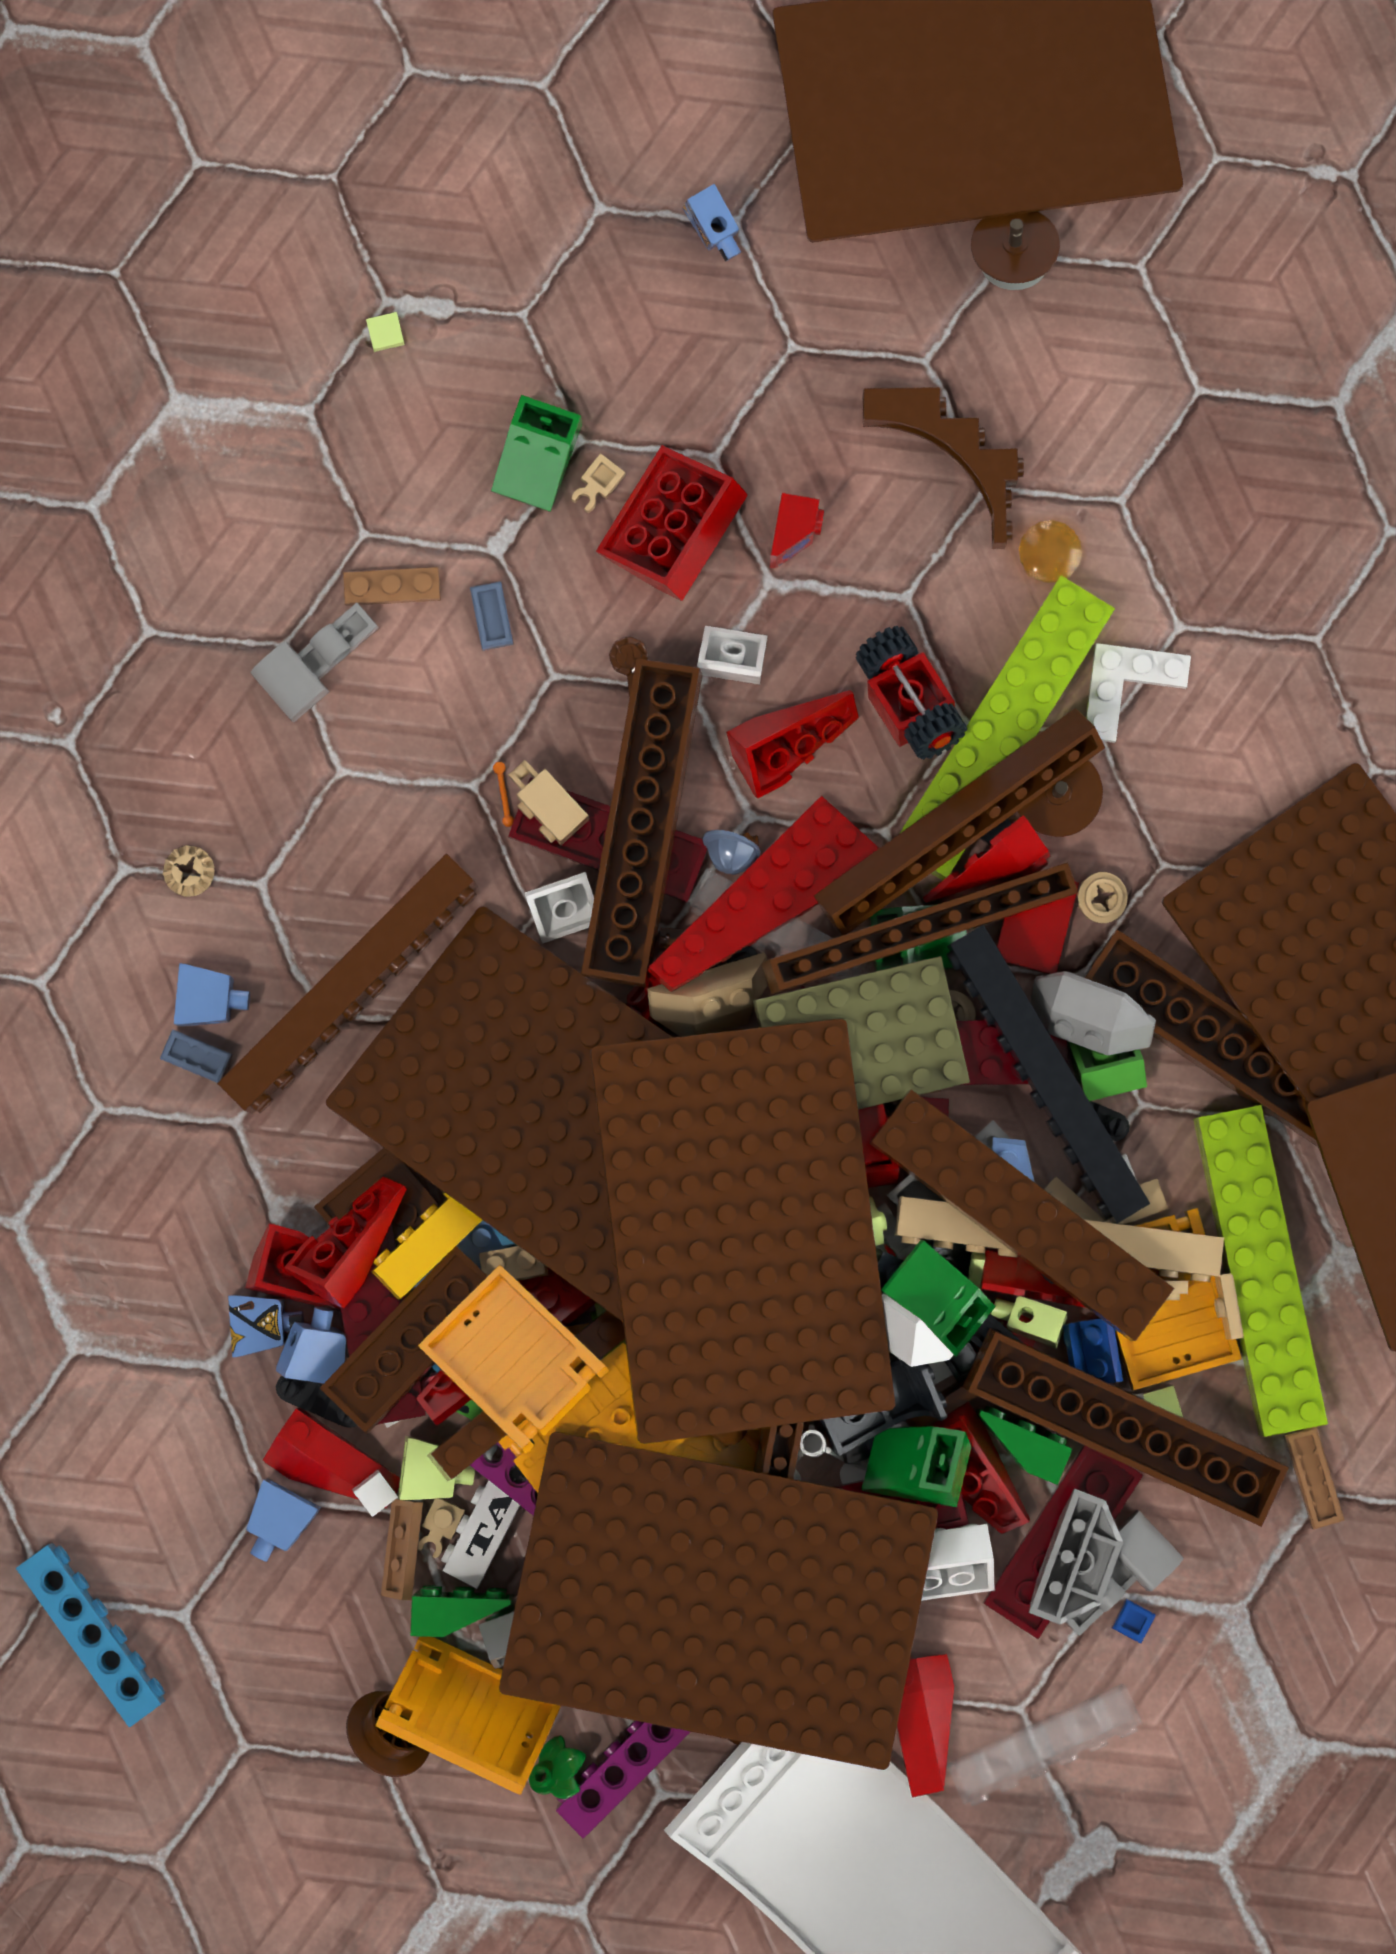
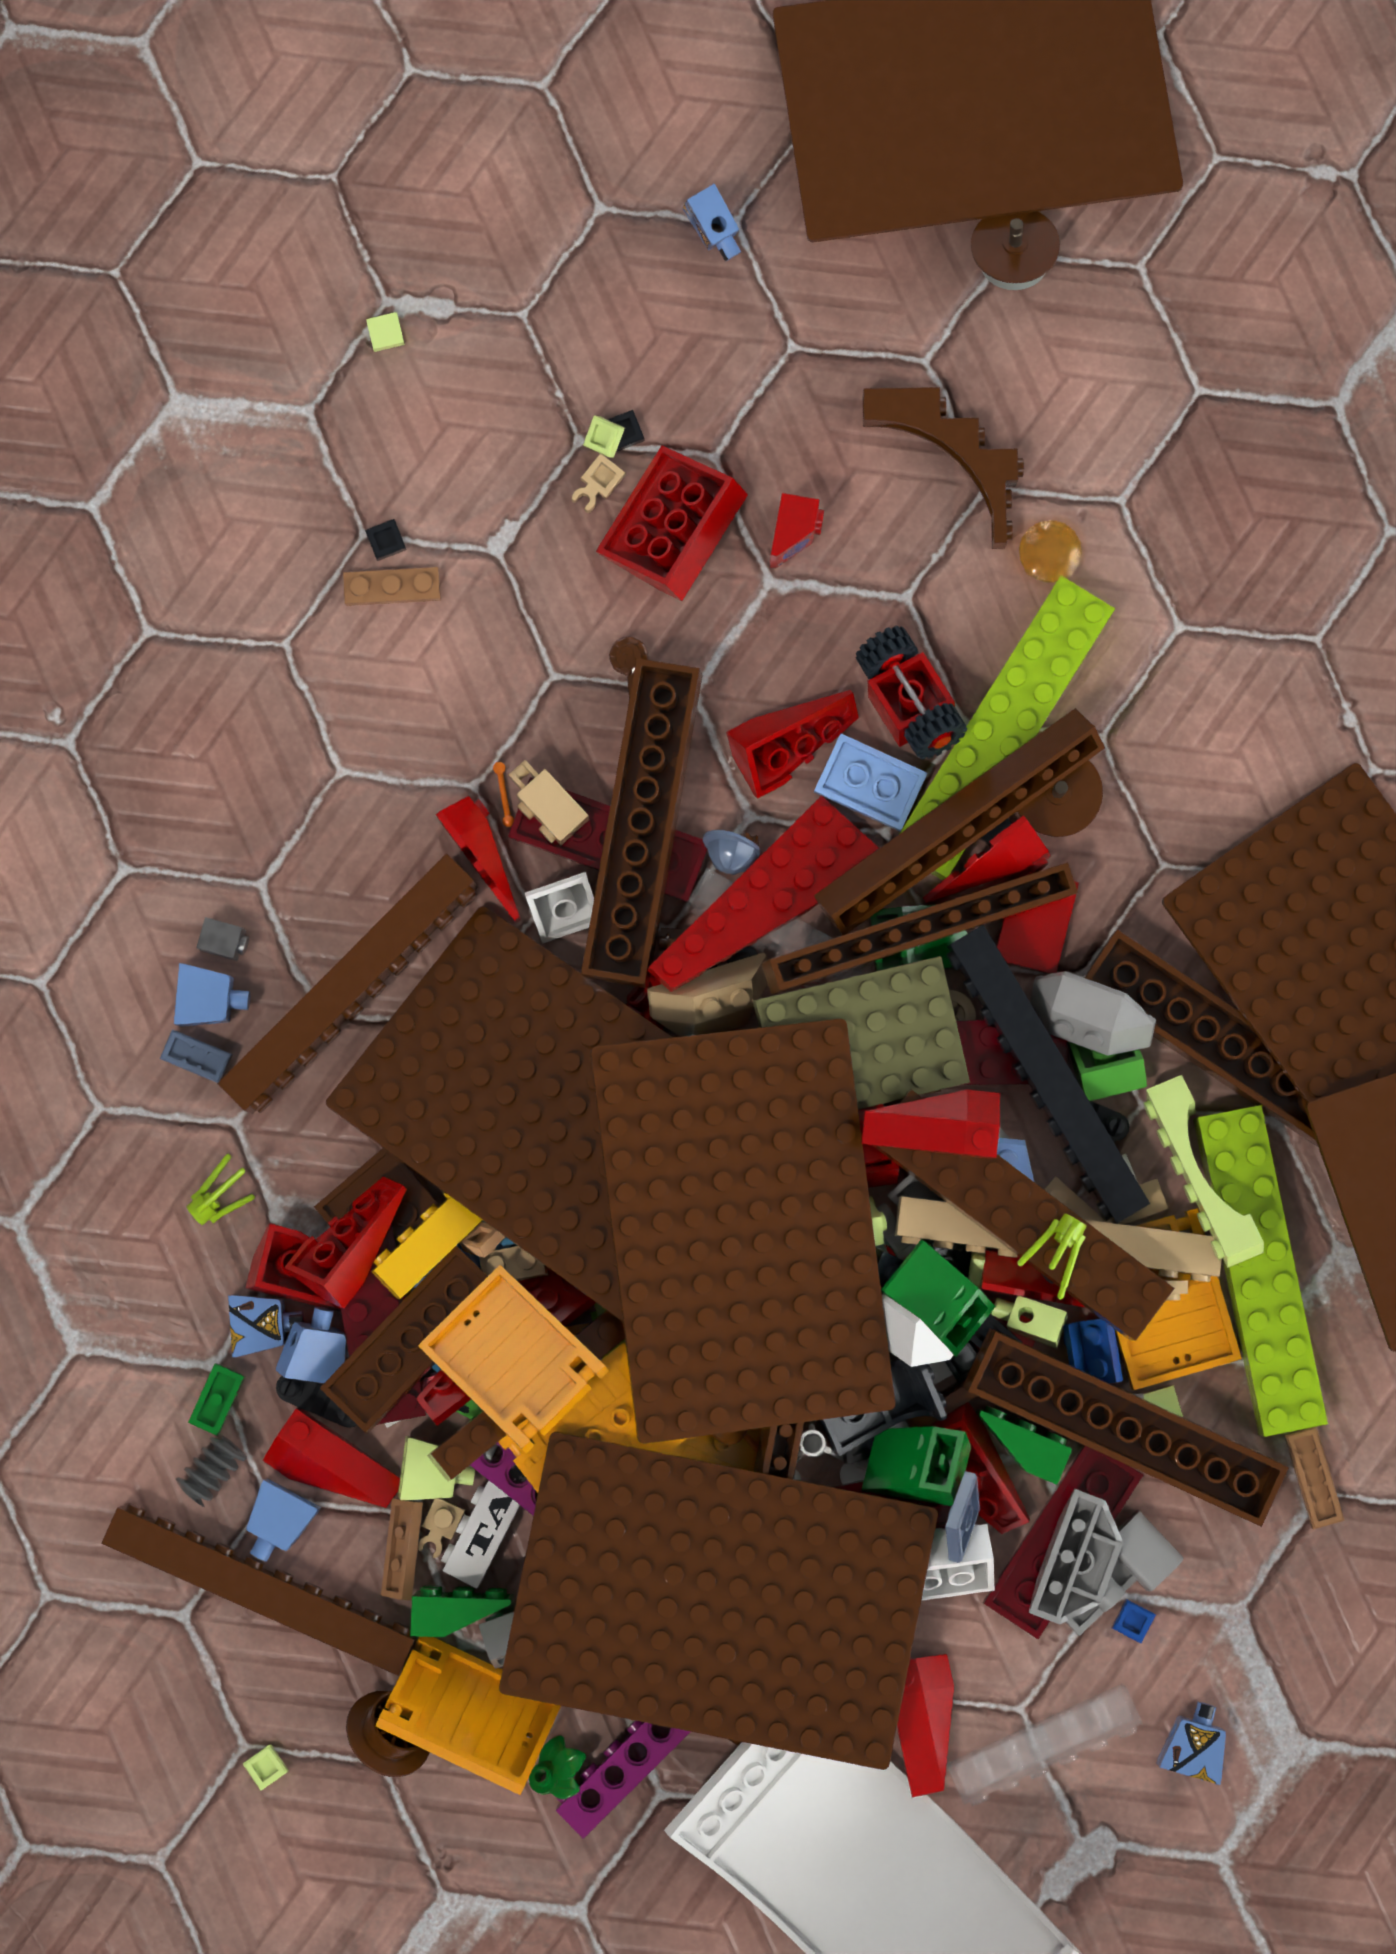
(35, 1573): dark azure brick -> none
(193, 884): tan gear -> none
(205, 1204): none -> lime plant
(211, 1470): none -> dark grey piece
(216, 1399): none -> green plate
(222, 939): none -> flat silver brick
(259, 1589): none -> reddish brown brick
(265, 1767): none -> yellowish green tile
(295, 678): light grey plate -> none
(374, 1493): white tile -> none
(385, 540): none -> black tile
(473, 835): none -> red wedge
(481, 1240): none -> light nougat plate
(491, 616): sand blue tile -> none
(536, 453): green slope -> none
(603, 436): none -> yellowish green tile
(632, 433): none -> black tile
(732, 654): white slope -> none
(870, 782): none -> light blue plate
(947, 1124): none -> red wedge
(962, 1517): none -> sand blue plate
(1068, 1233): none -> lime plant
(1115, 903): tan gear -> none
(1118, 664): white plate -> none
(1195, 1746): none -> medium blue torso
(1227, 1306): tan plate -> none
(1233, 1234): none -> yellowish green arch

